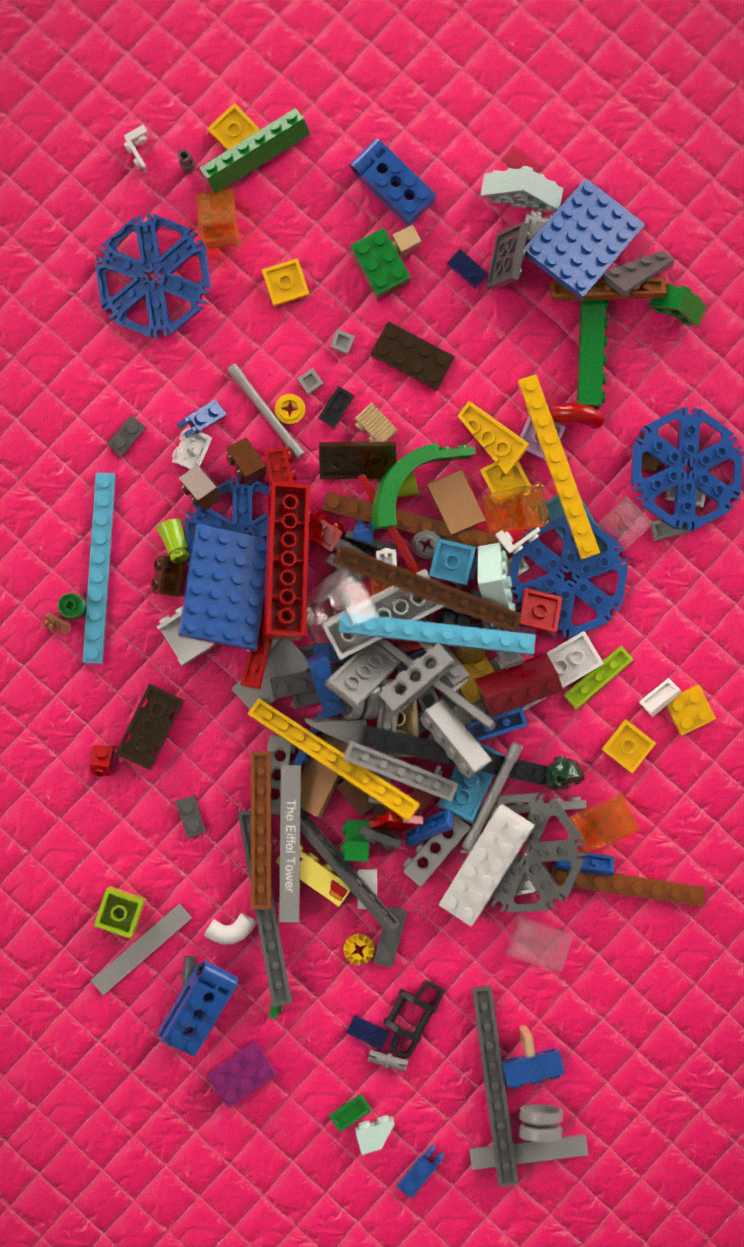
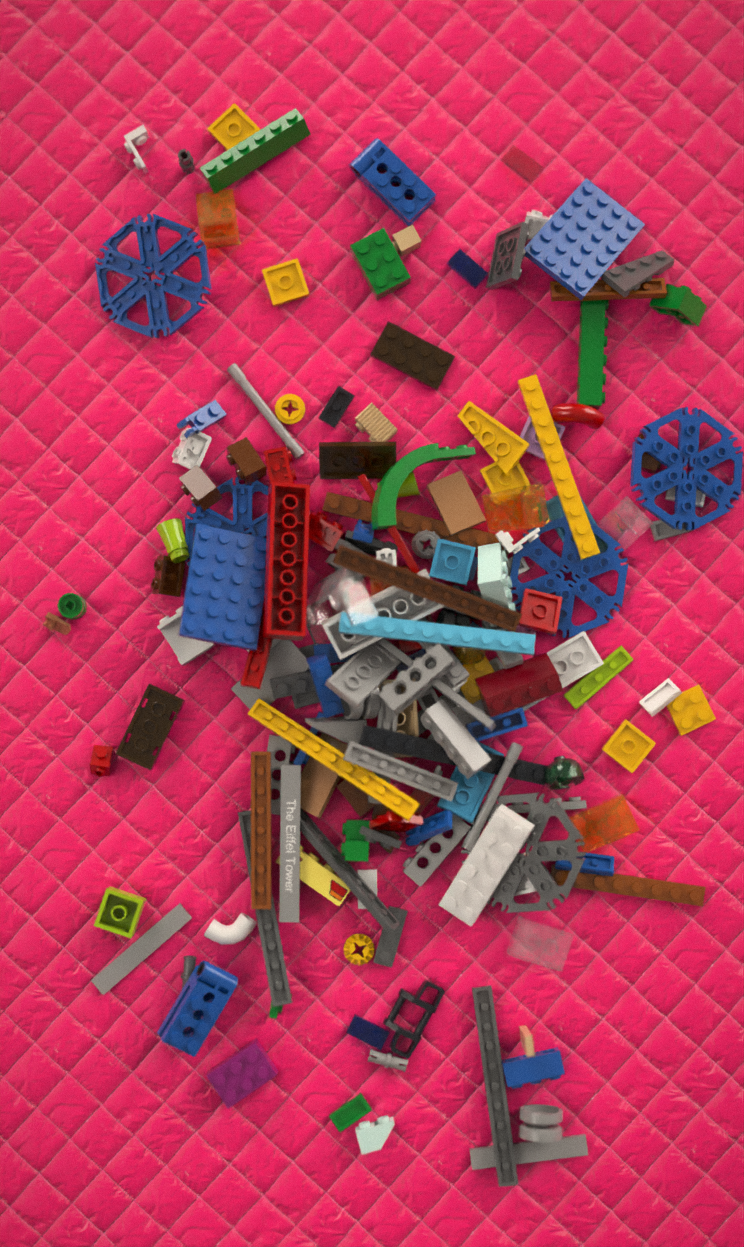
(99, 568): medium azure plate -> none
(127, 435): dark grey plate -> none
(190, 816): dark grey plate -> none
(310, 381): light grey plate -> none
(342, 342): light grey plate -> none
(419, 1172): blue hinge -> none
(522, 189): light aqua brick -> none

